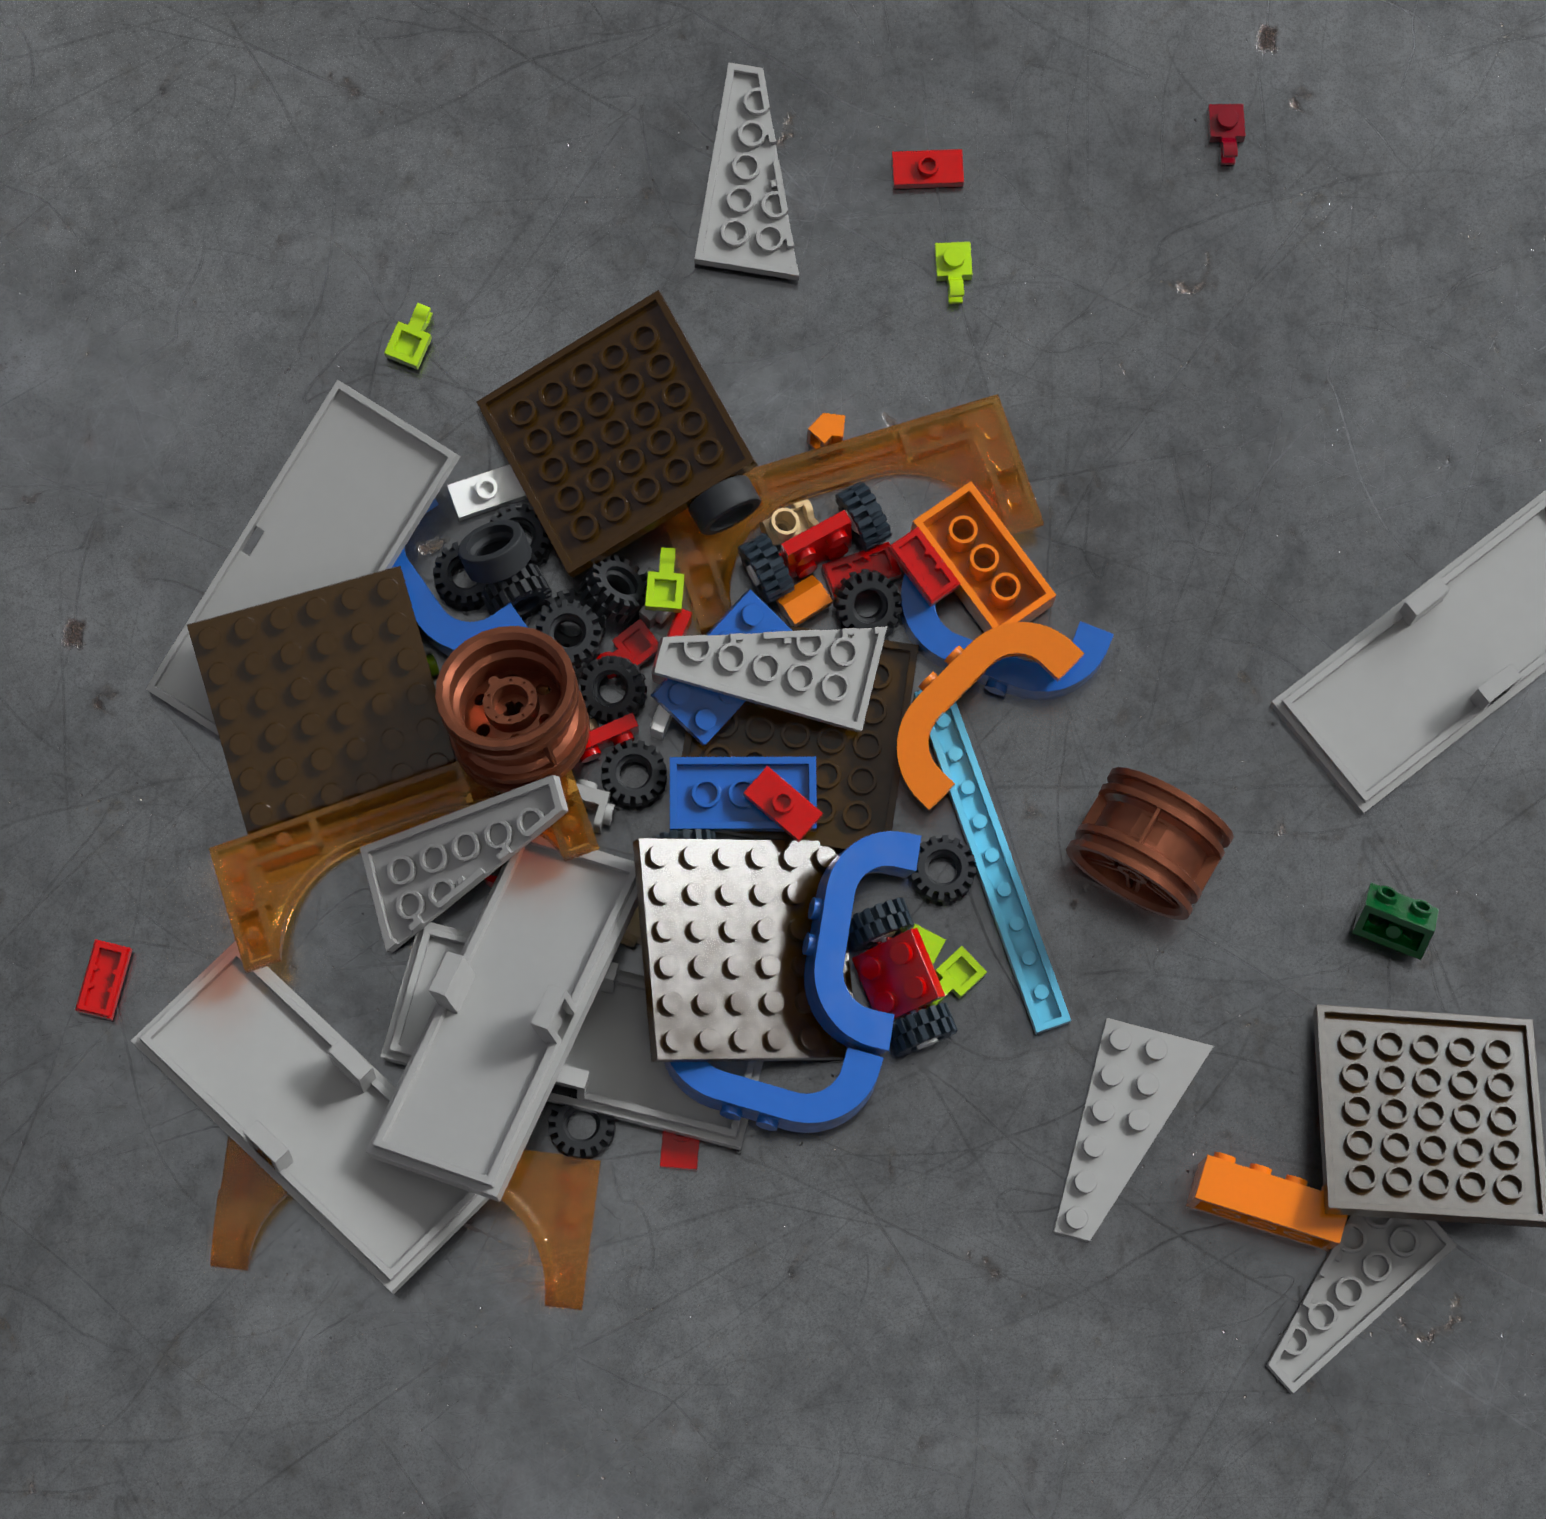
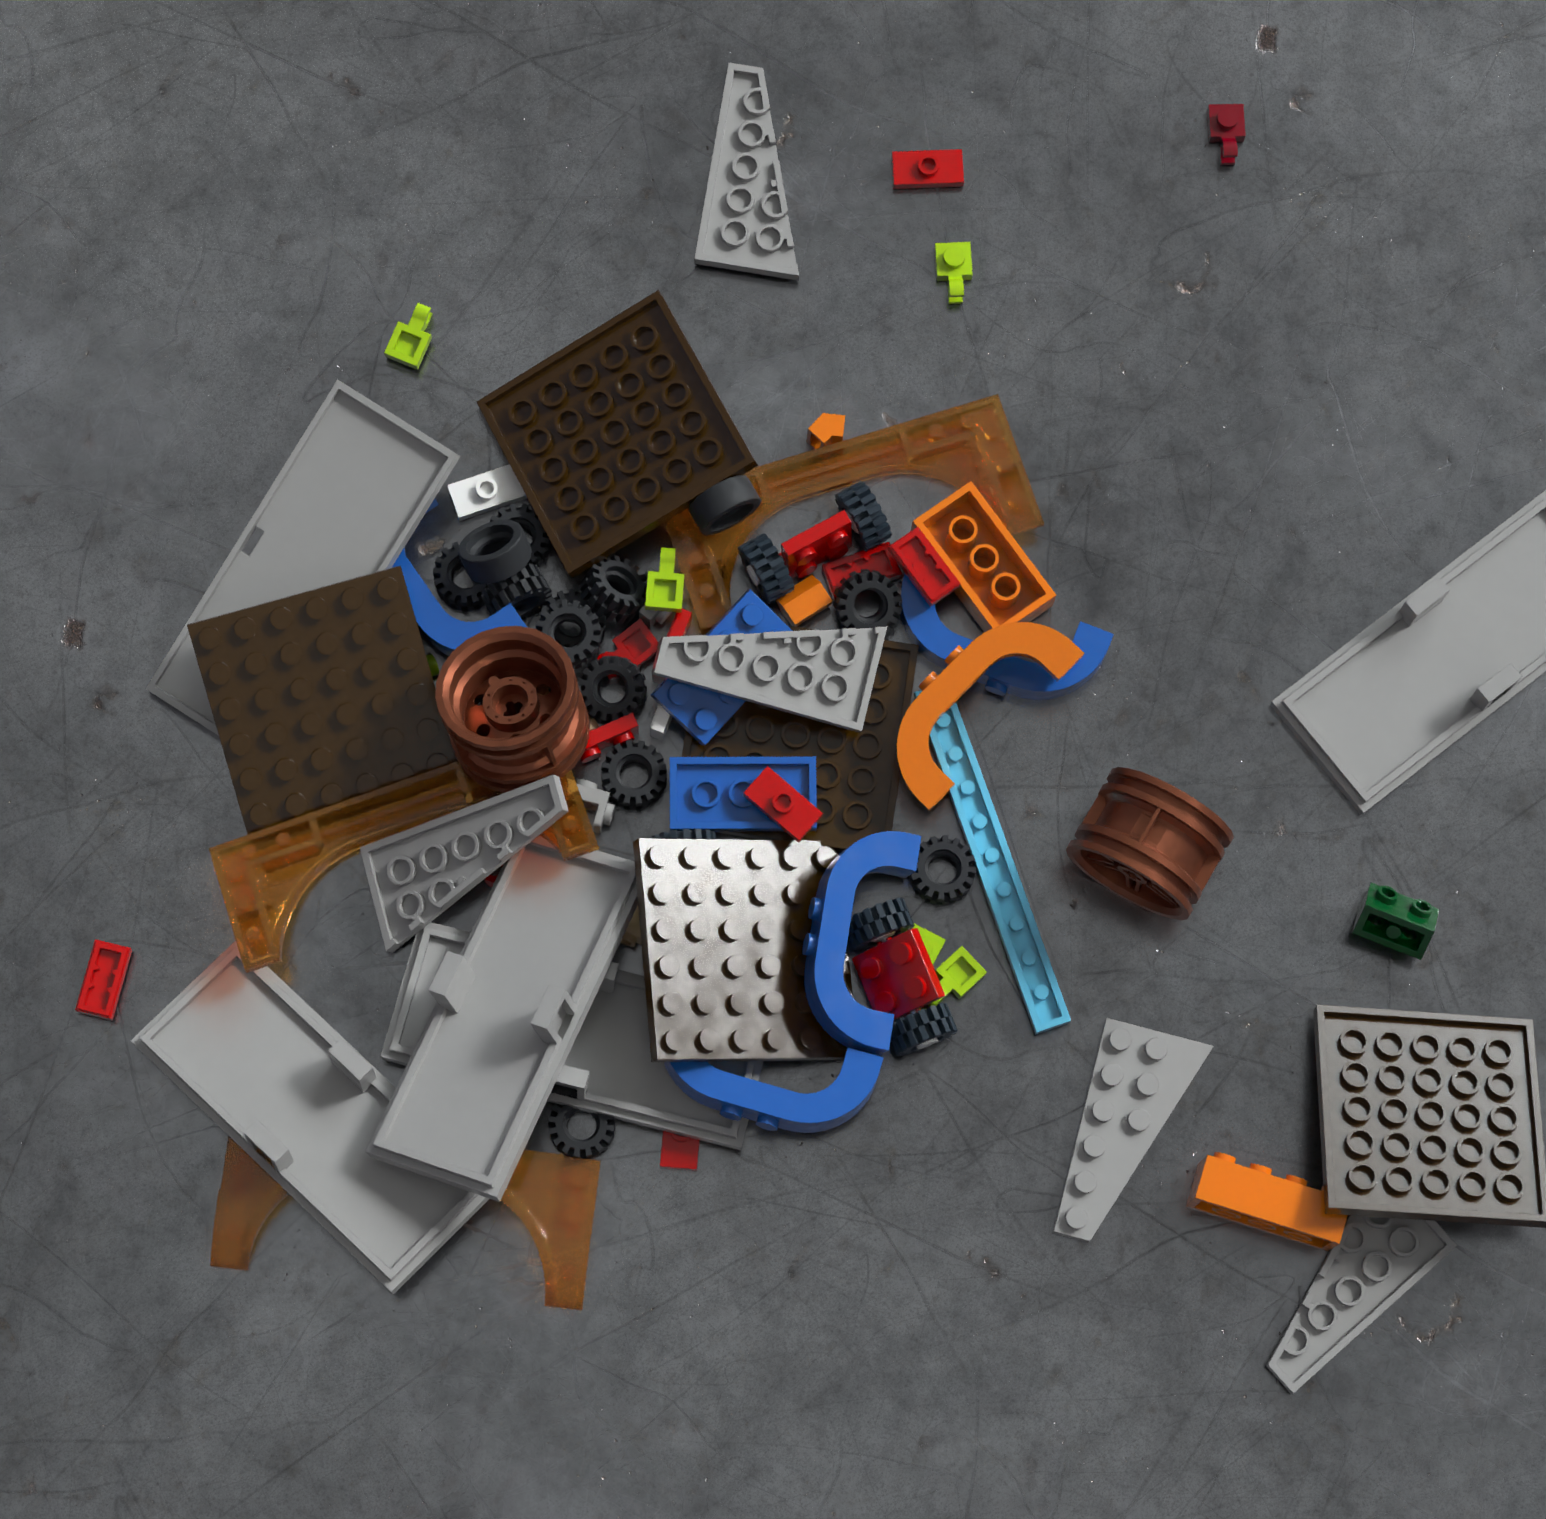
(791, 520): tan plate -> none

